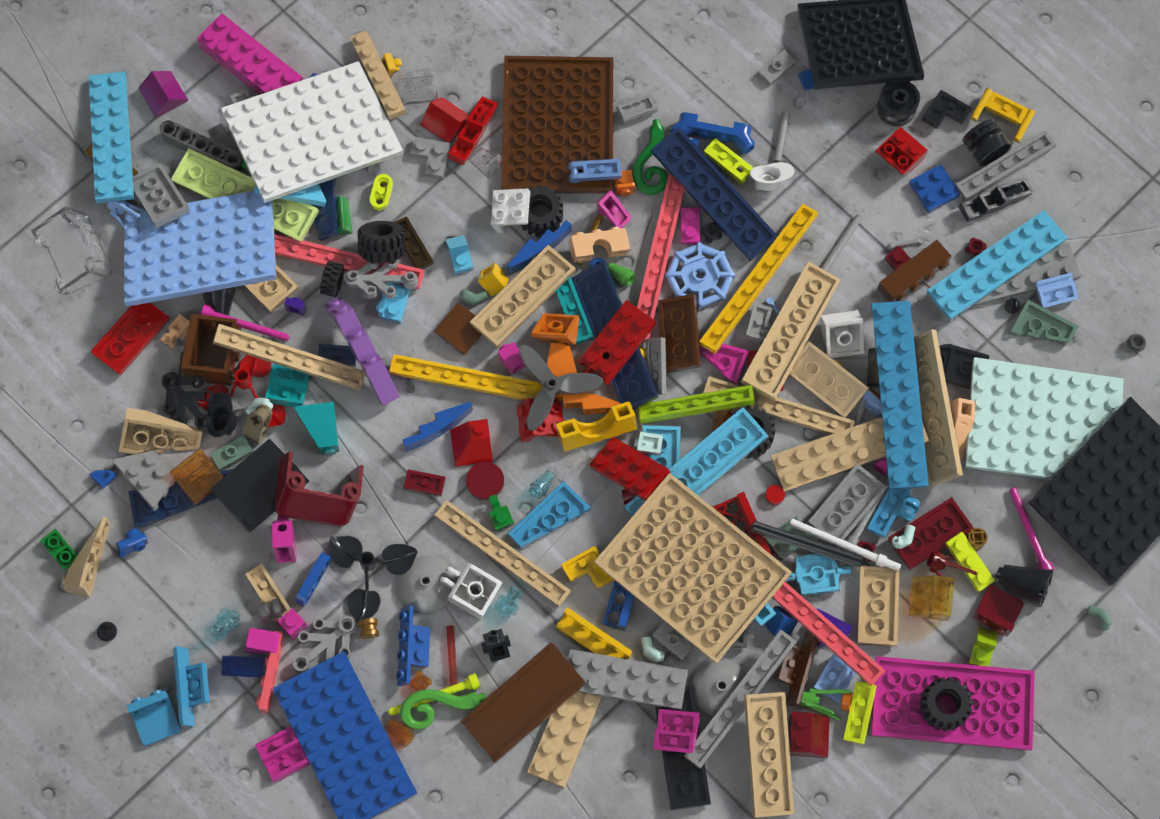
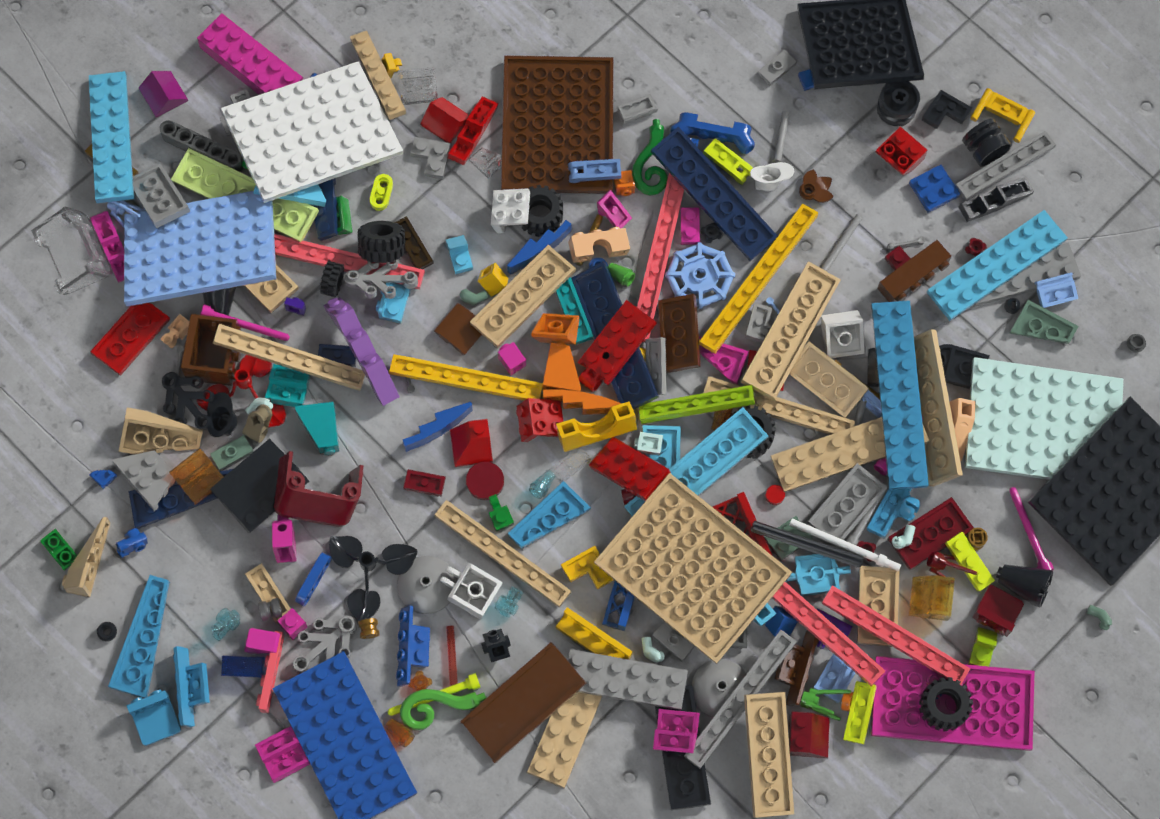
(110, 242): none -> dark pink slope
(138, 653): none -> dark azure wing
(566, 384): dark grey piece -> none
(818, 187): none -> reddish brown plate
(895, 635): none -> coral plate

